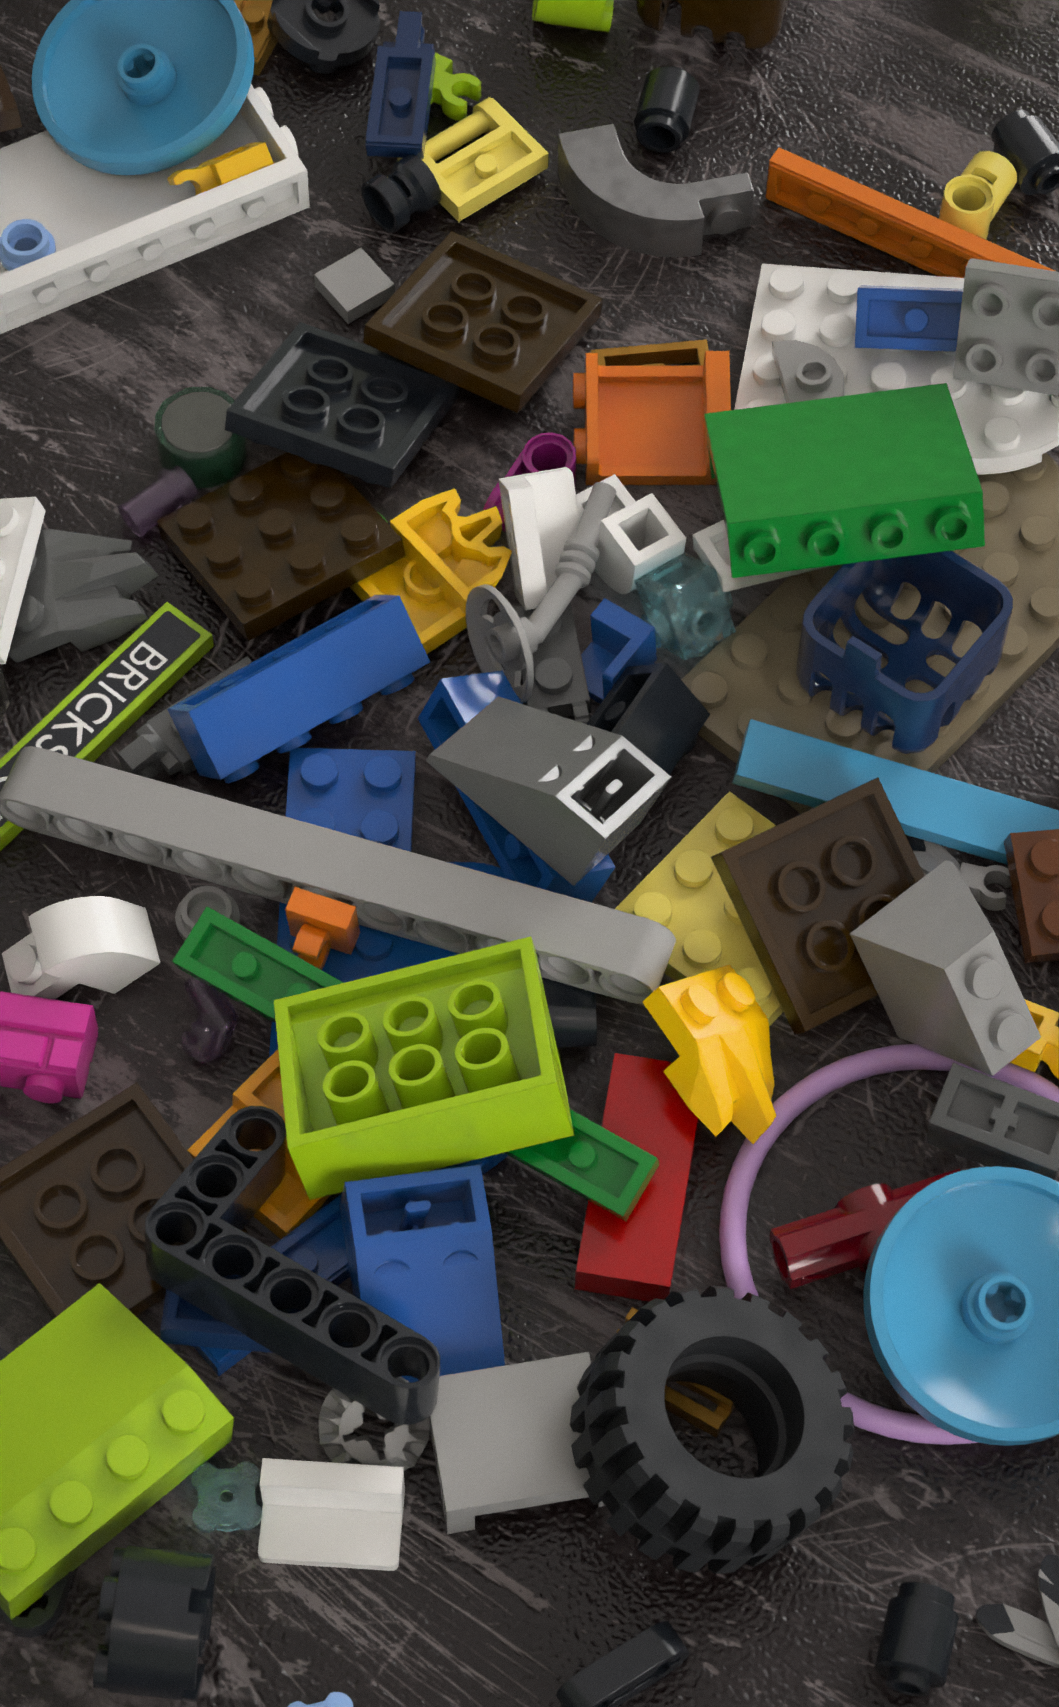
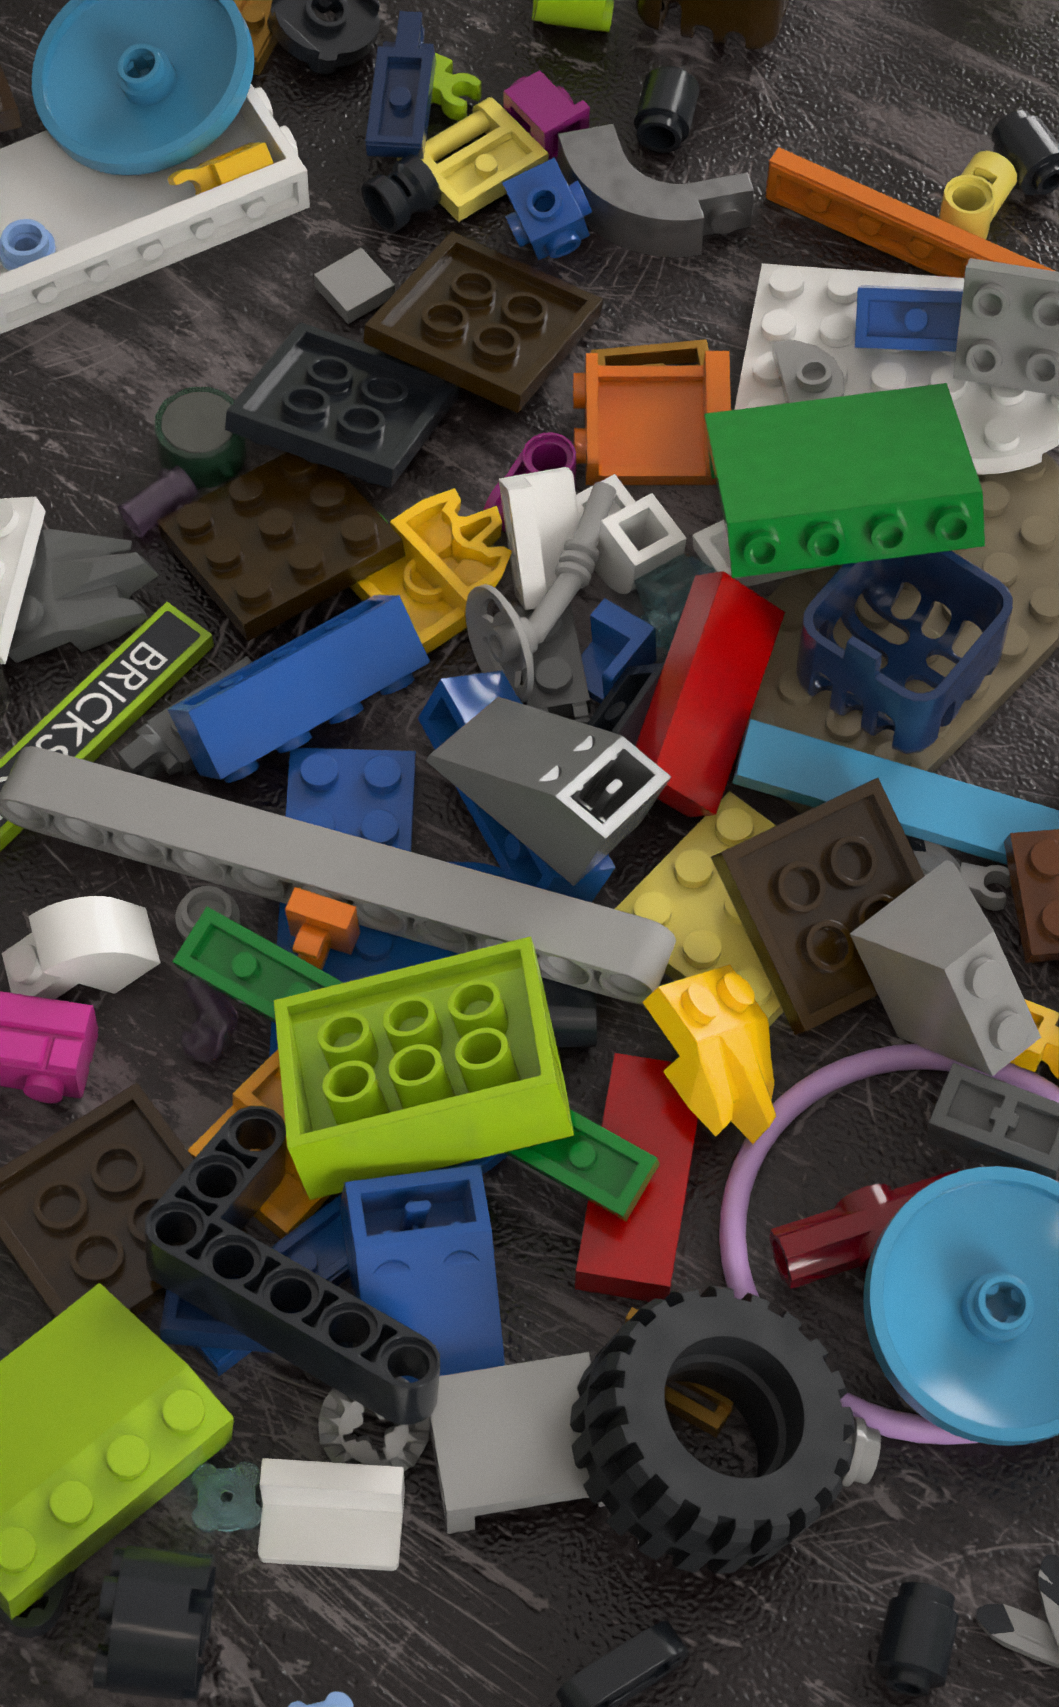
(544, 110): none -> magenta brick
(547, 211): none -> blue brick
(708, 690): none -> red piece
(866, 1448): none -> light grey plate

